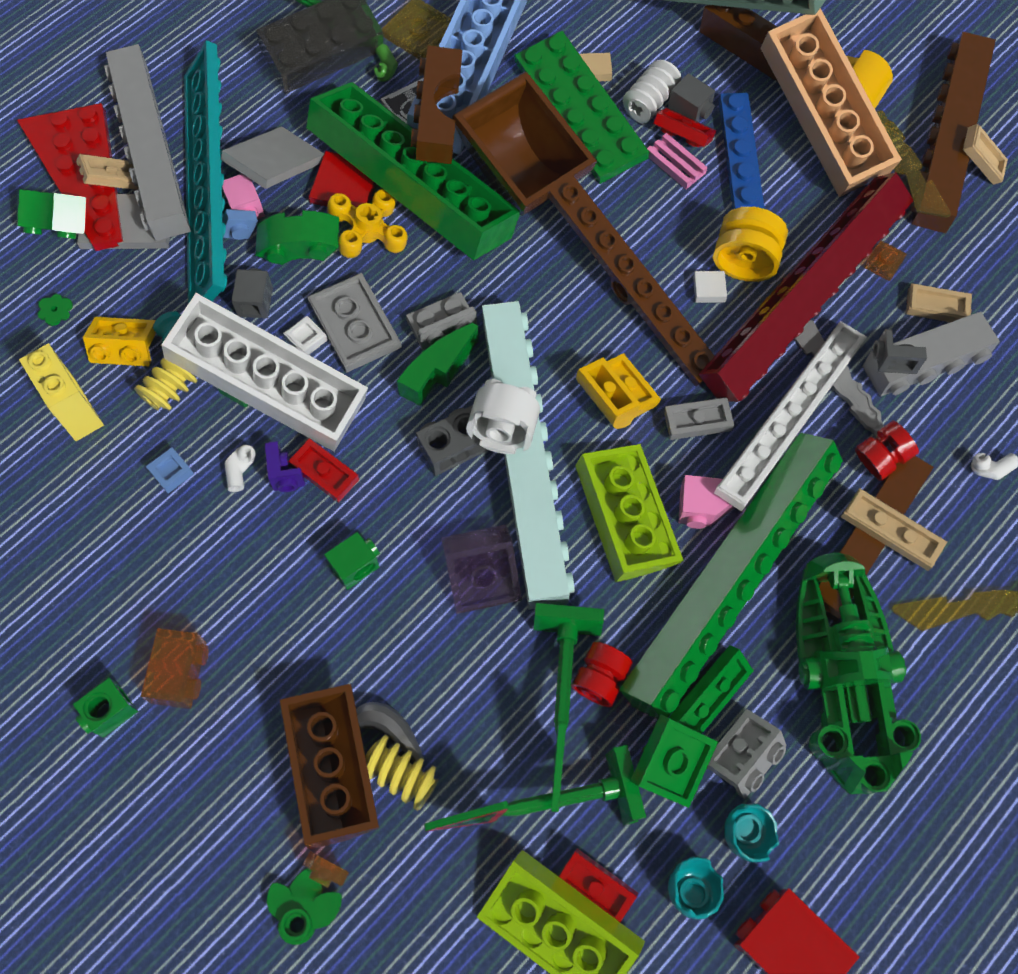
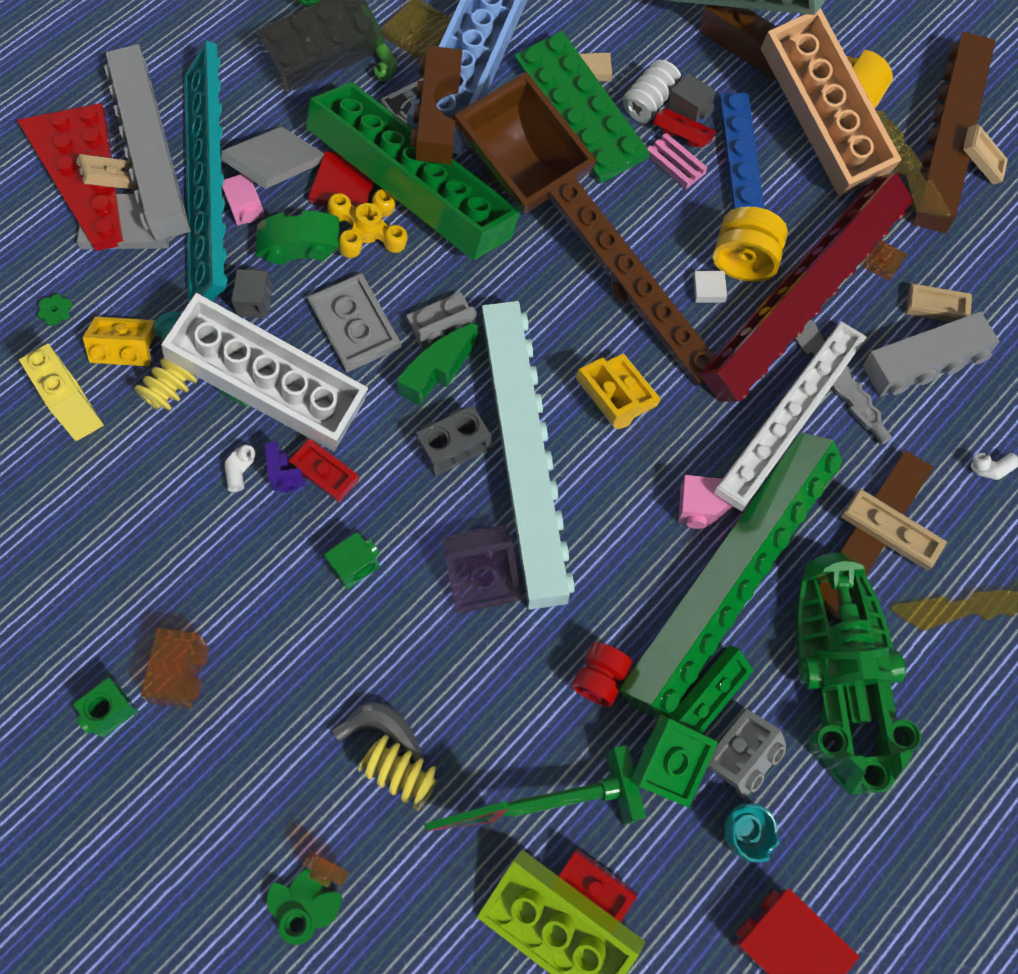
(50, 212): green brick -> none
(170, 470): medium blue plate -> none
(239, 223): medium blue plate -> none
(305, 335): white tile -> none
(328, 766): reddish brown slope -> none
(504, 417): white brick -> none
(568, 623): green piece -> none
(628, 512): lime slope -> none
(695, 888): teal hair -> none
(698, 418): light grey plate -> none
(878, 458): red wheel -> none
(897, 358): dark grey bracket -> none

